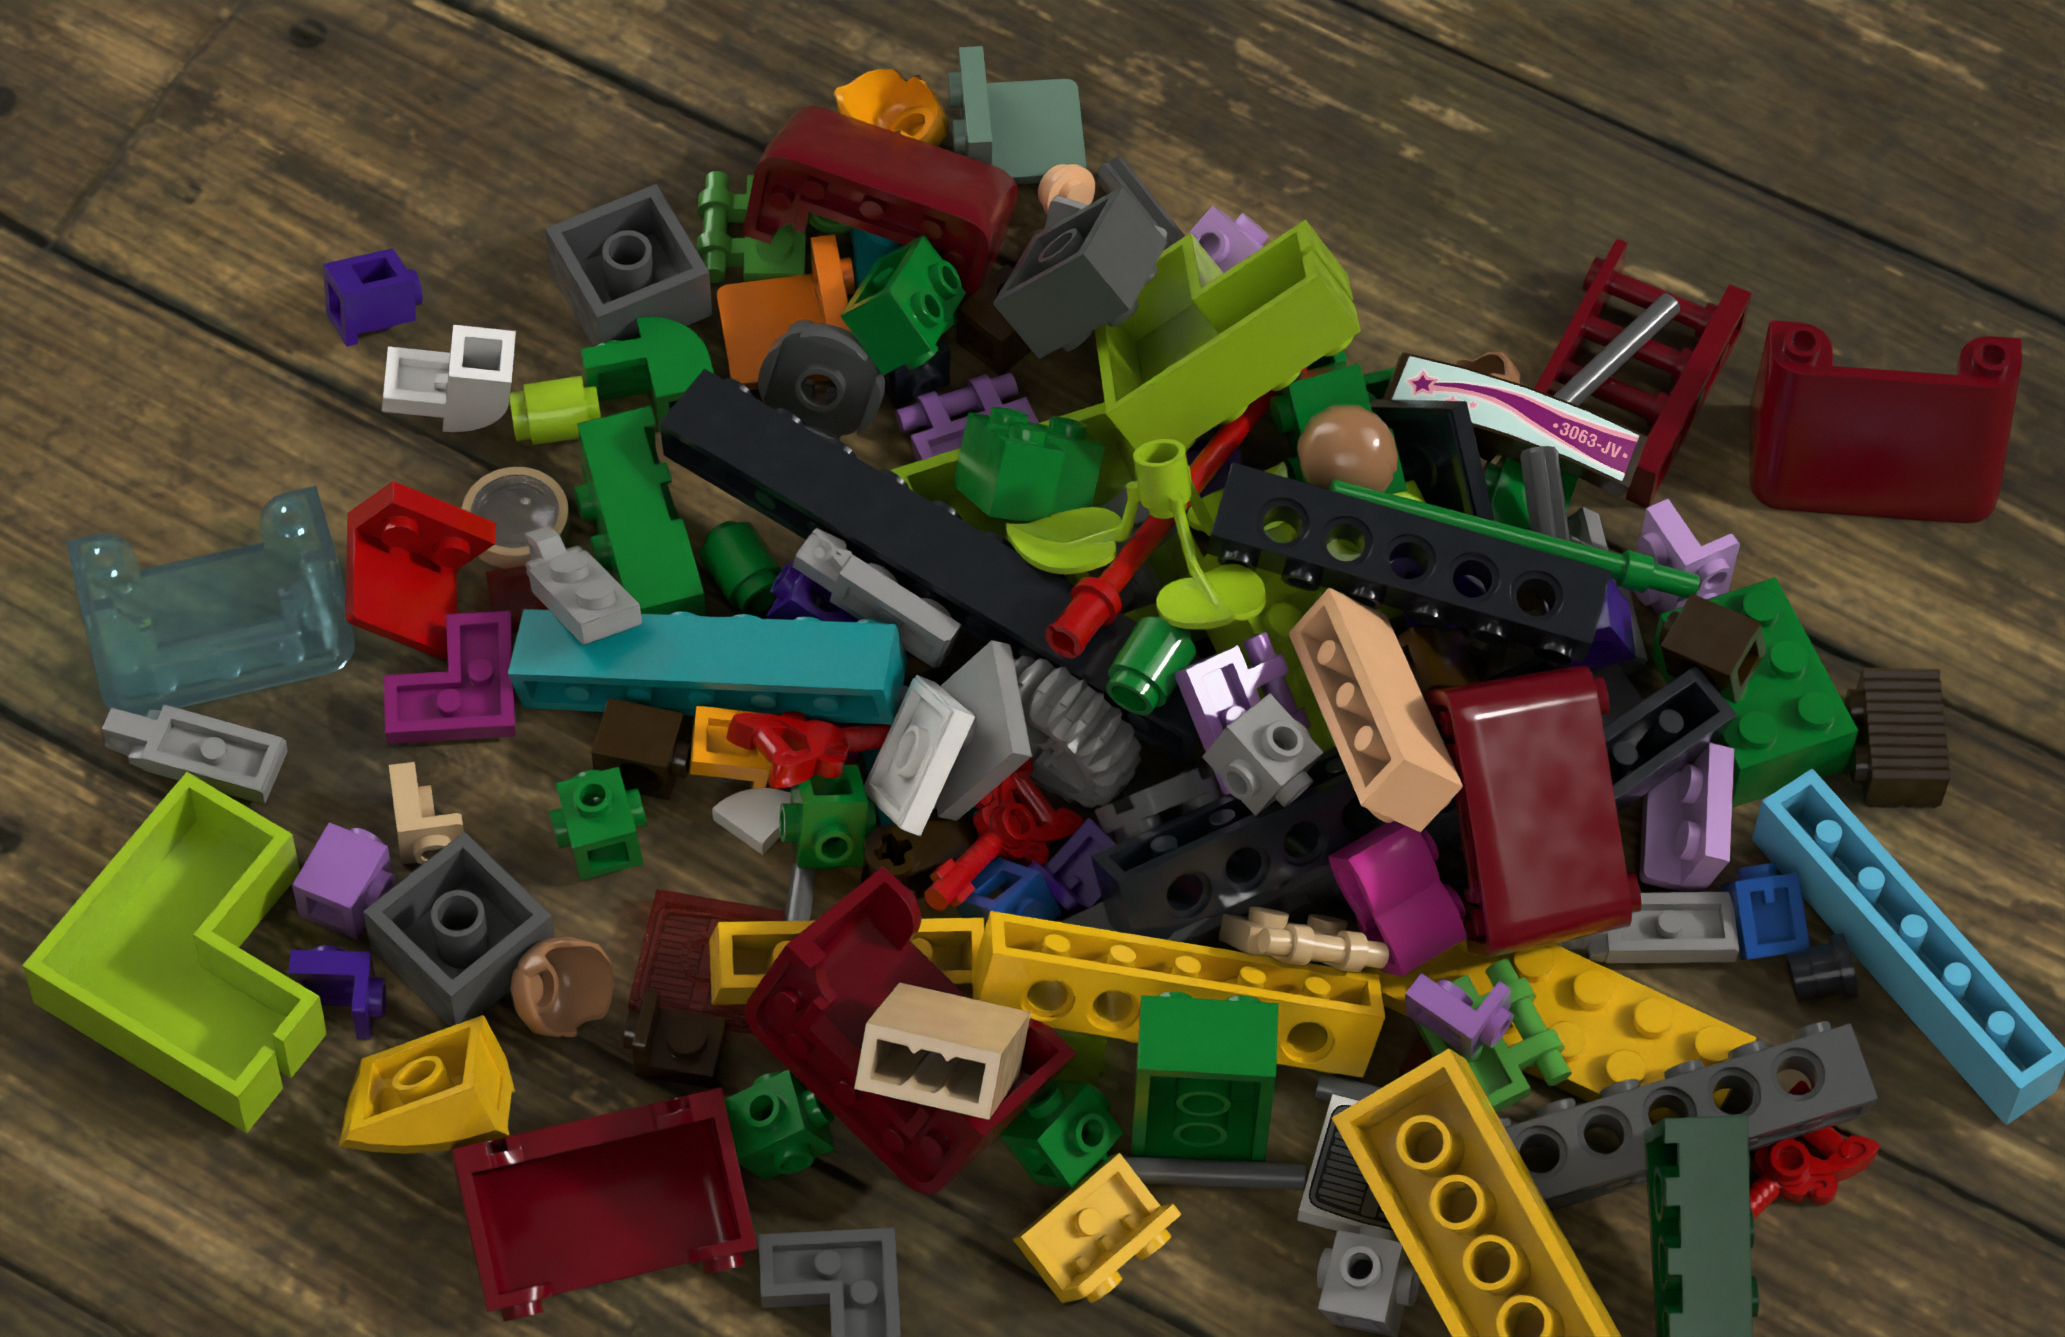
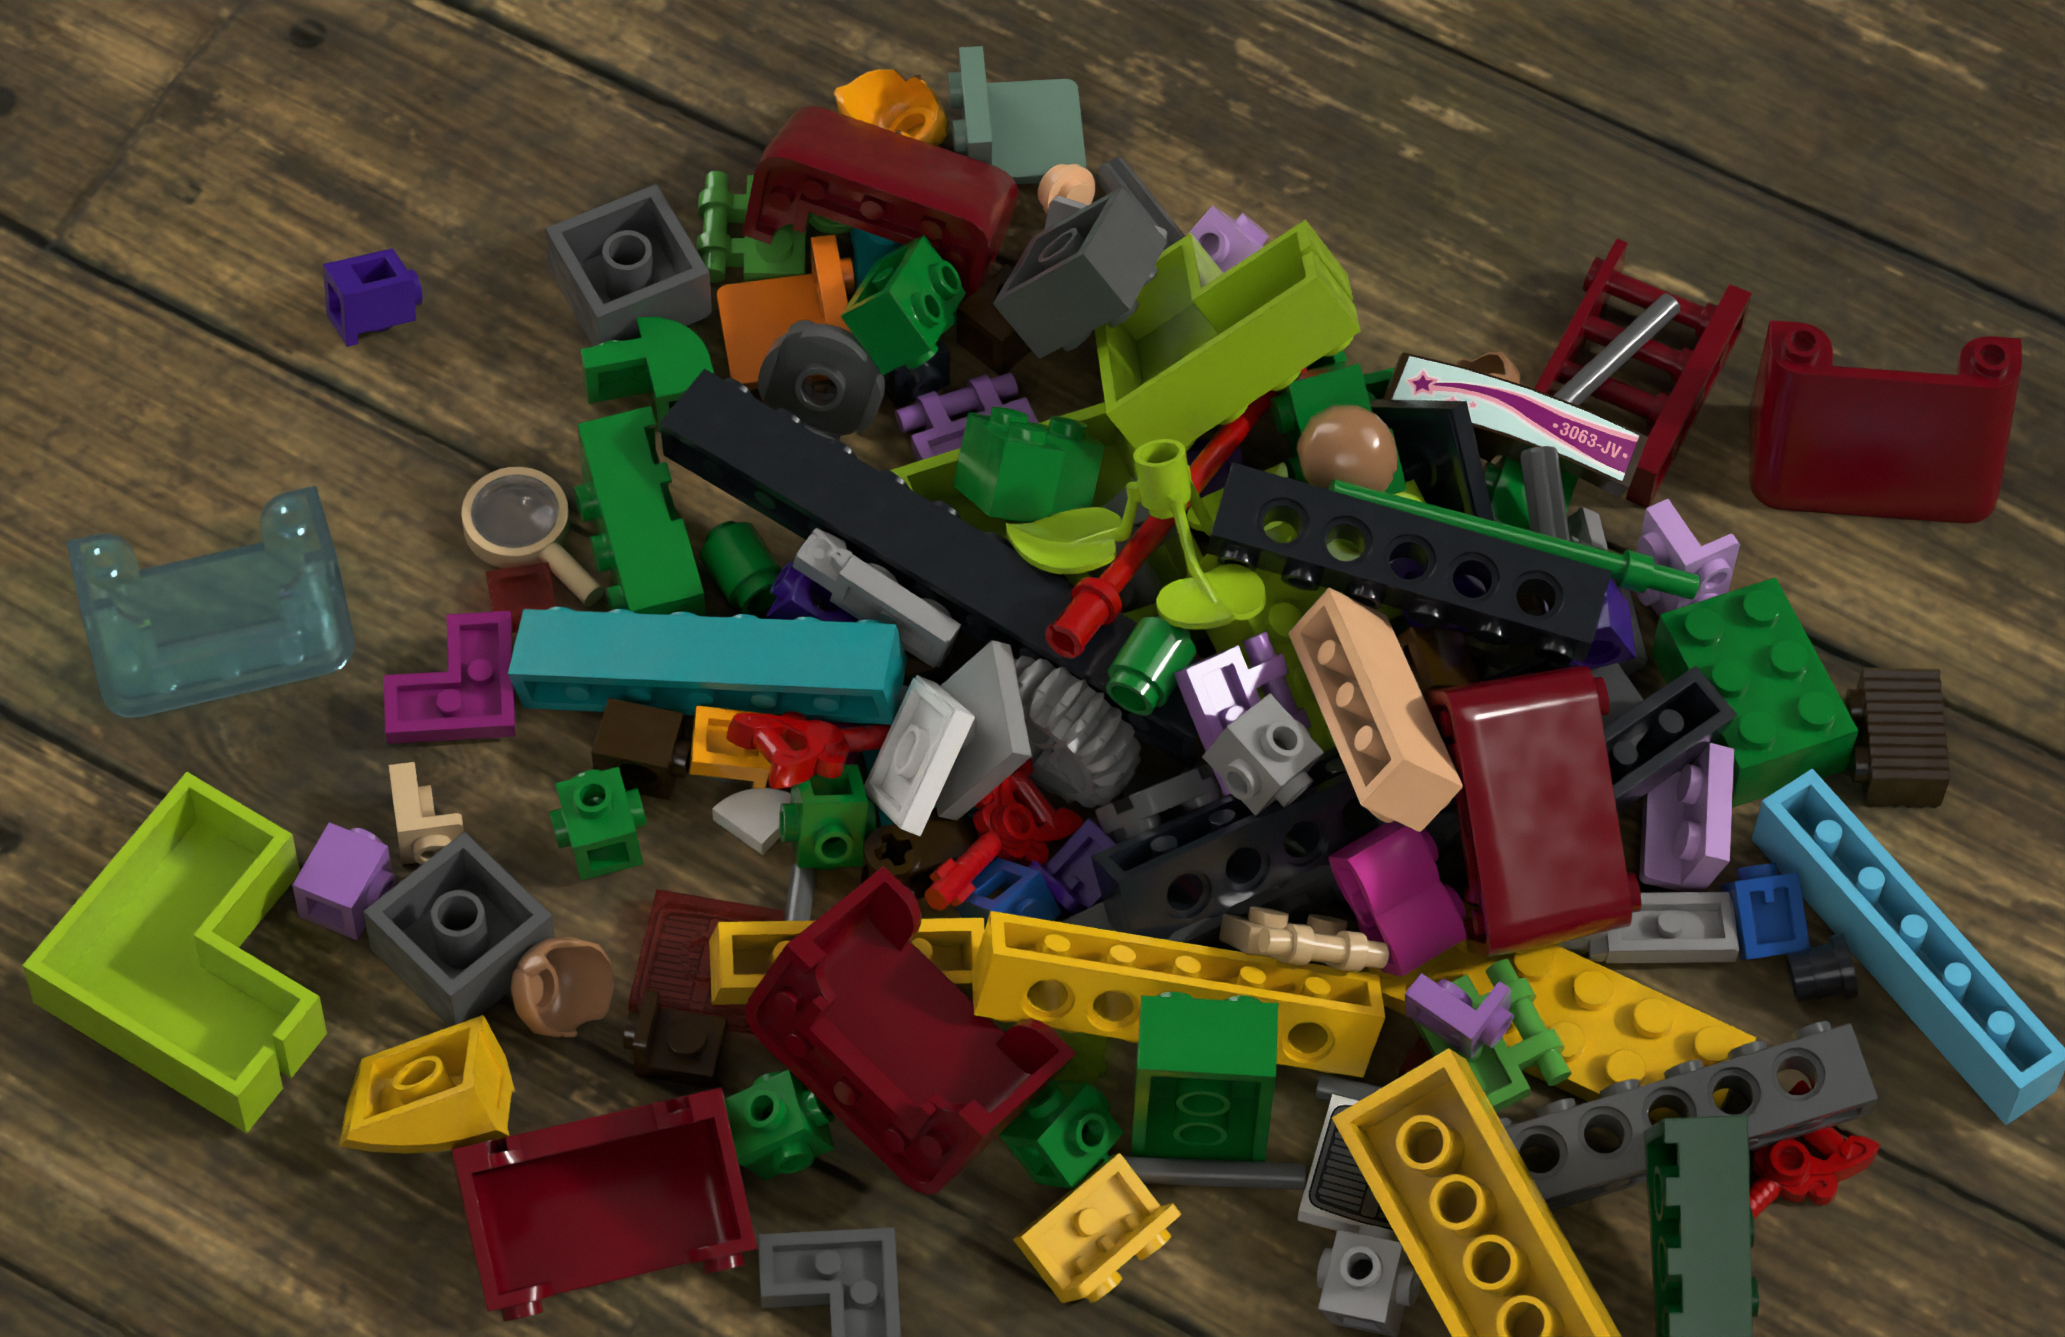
(215, 751): light grey hinge -> none
(342, 980): dark purple bracket -> none
(406, 564): red bracket -> none
(462, 386): white brick -> none
(552, 409): lime brick -> none
(578, 588): light grey hinge -> none
(942, 1050): tan brick -> none
(1717, 641): dark brown brick -> none

